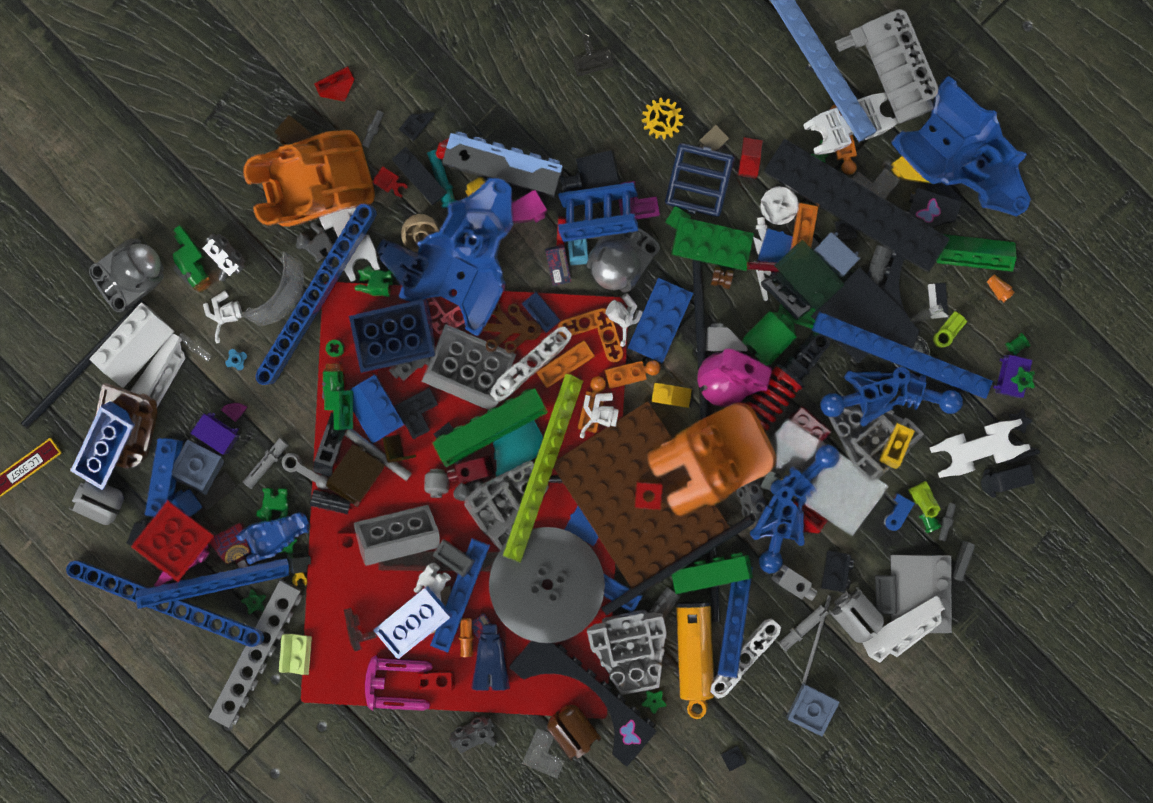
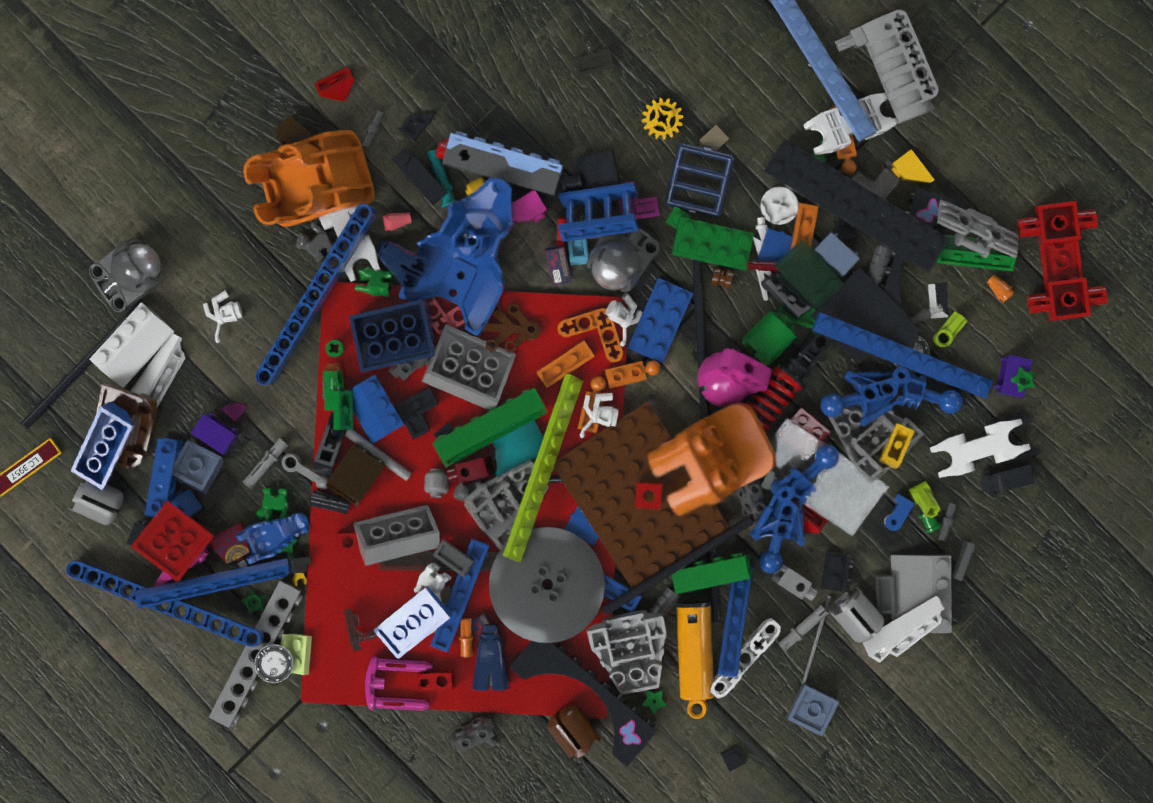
(187, 260): green plate -> none
(195, 347): clear bar -> none
(224, 255): dark grey brick -> none
(232, 363): dark azure plate -> none
(274, 663): none -> tile
(284, 298): clear windscreen -> none
(387, 180): red plate -> none
(394, 449): dark brown bracket -> none
(396, 220): none -> coral cone
(417, 229): tan cylinder -> none
(523, 371): white piece -> none
(538, 756): clear plate -> none
(541, 312): dark blue tile -> none
(671, 395): yellow slope -> none
(723, 338): light grey slope -> none
(750, 158): red slope -> none
(973, 153): blue piece -> none
(978, 224): none -> light grey piece
(1017, 344): green bush -> none
(1061, 261): none -> red piece

